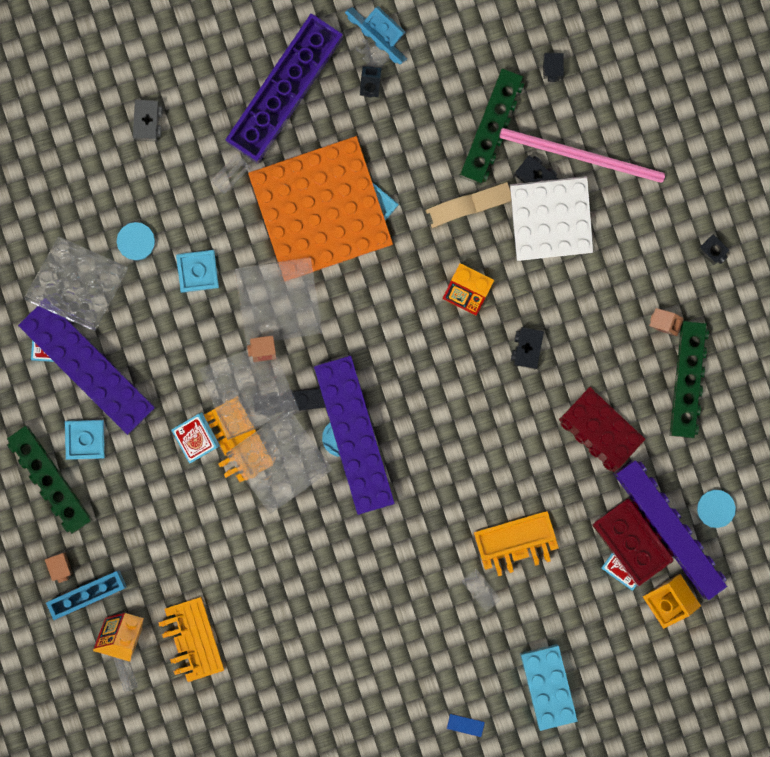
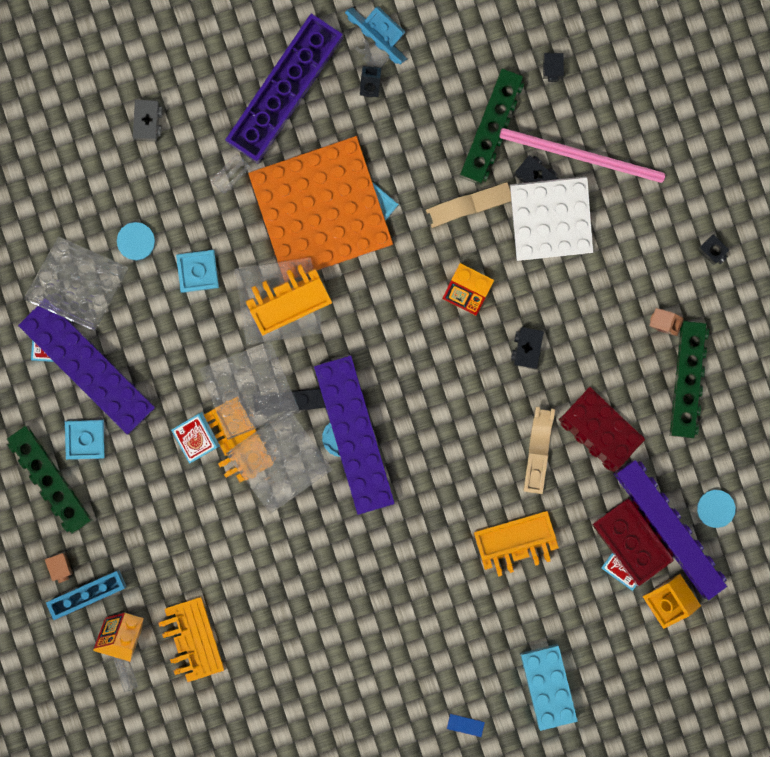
(262, 349): nougat brick -> none
(289, 302): none -> light orange hinge
(481, 590): clear slope -> none
(538, 450): none -> tan piece

